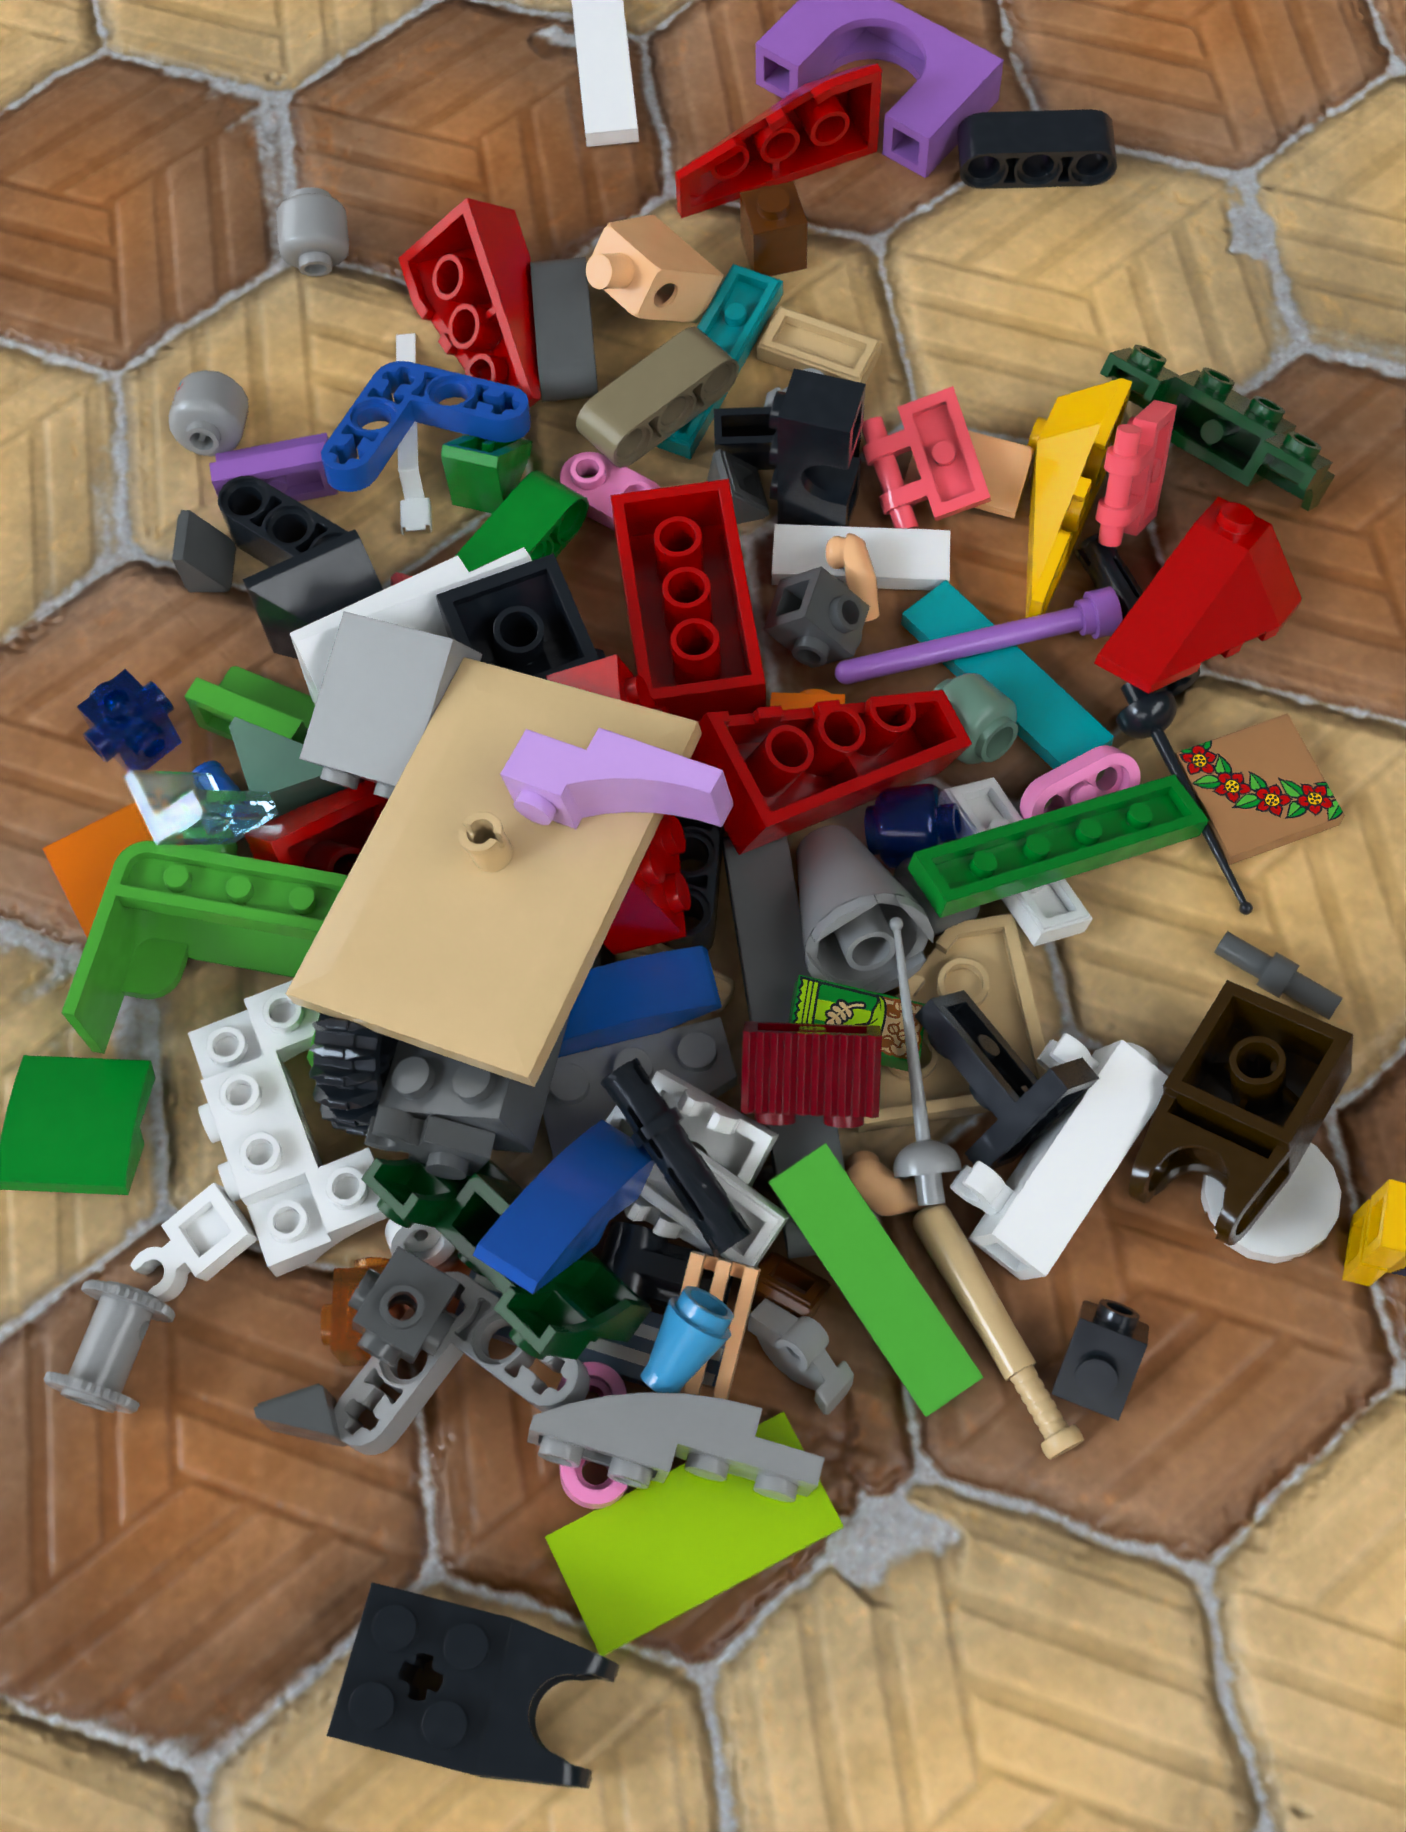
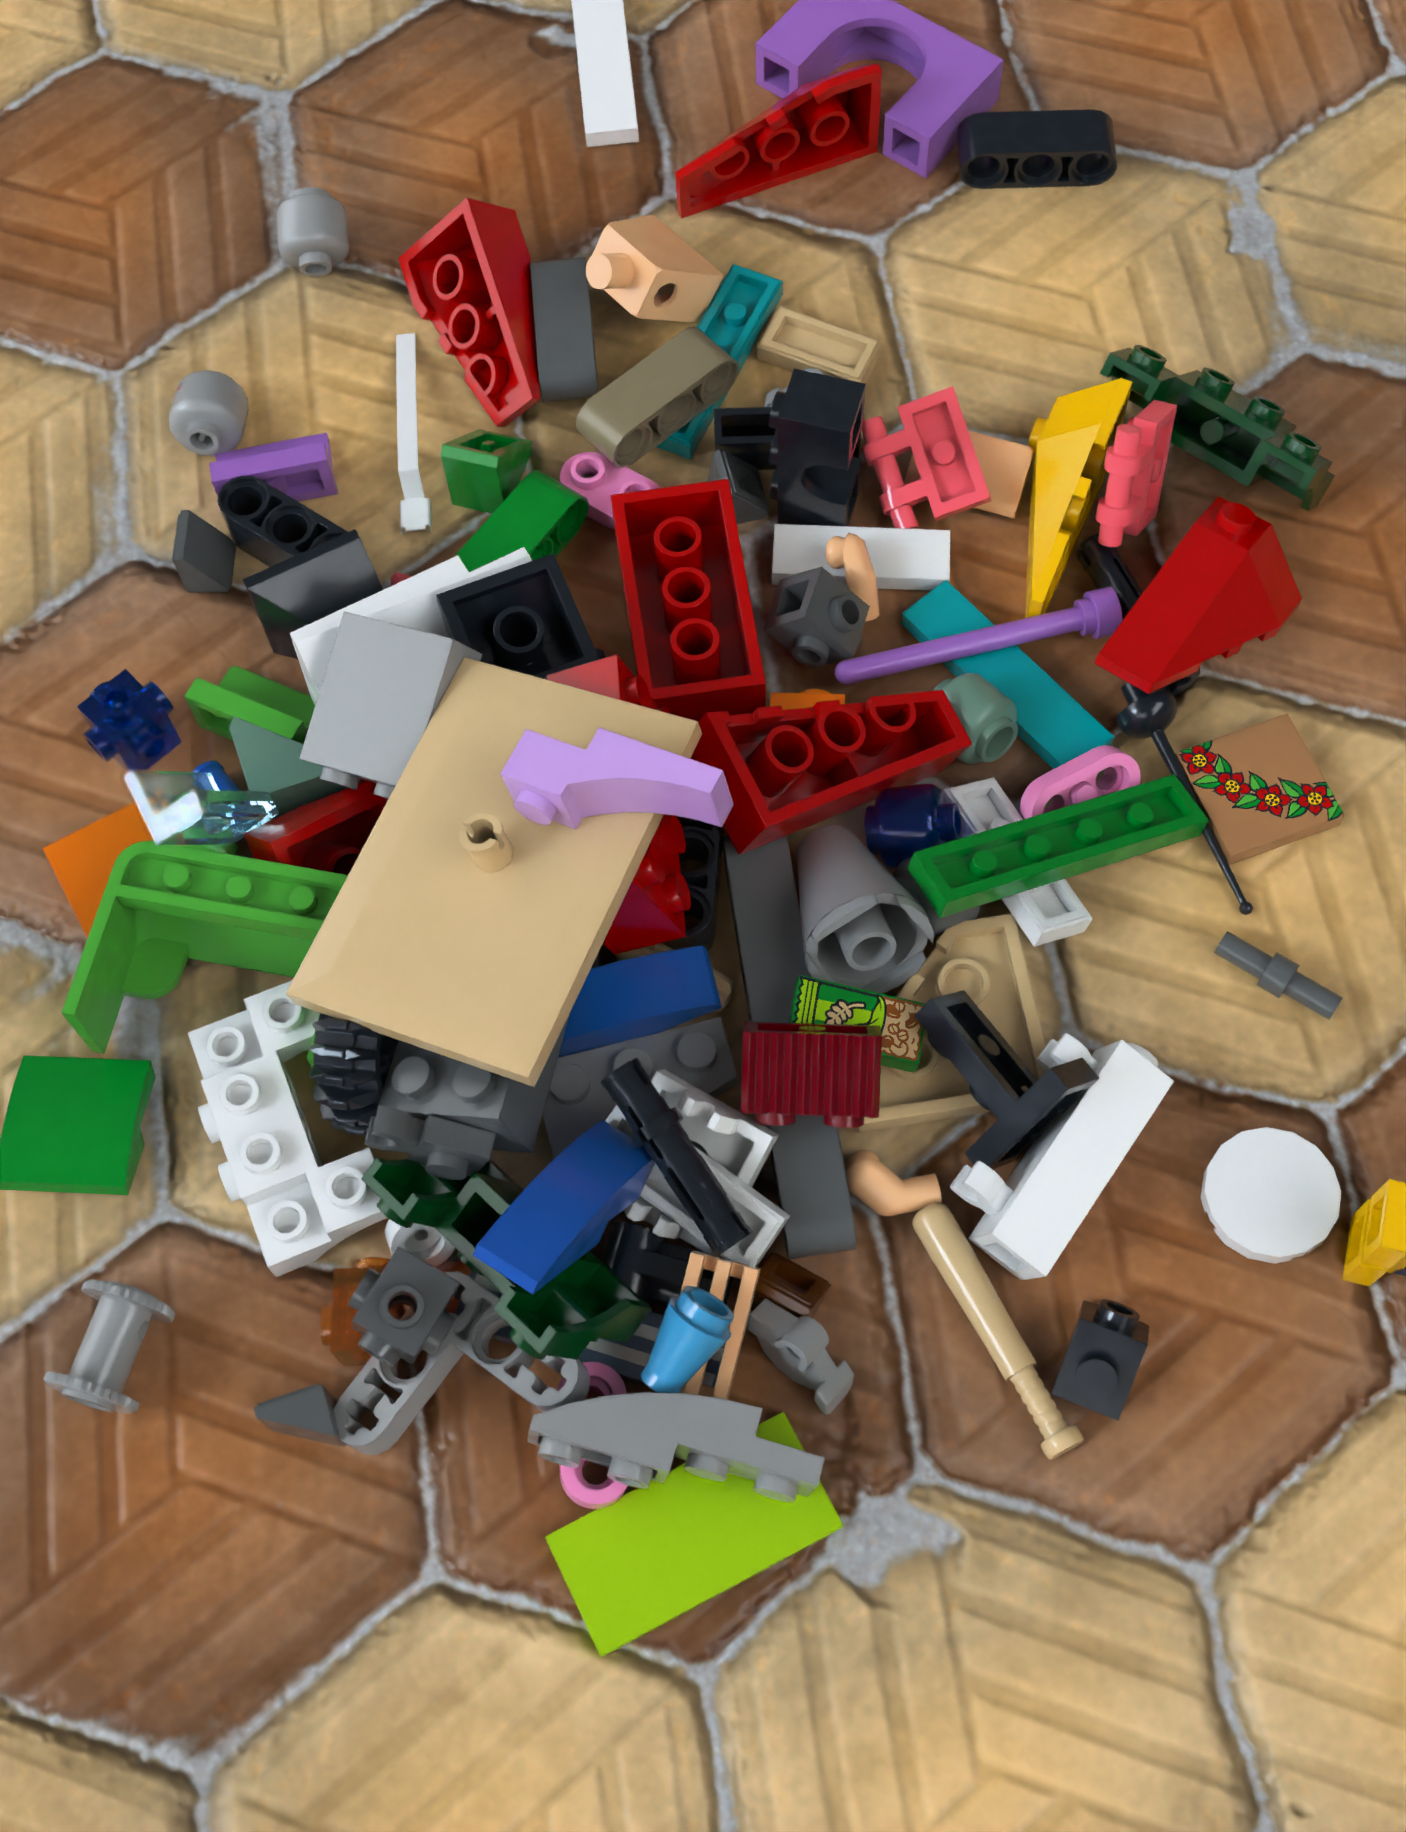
(203, 1241): white plate -> none
(488, 1695): black brick -> none
(489, 412): blue beam -> none
(774, 229): reddish brown brick -> none
(875, 1279): bright green tile -> none
(926, 1157): light grey sword -> none
(1243, 1104): dark brown brick -> none

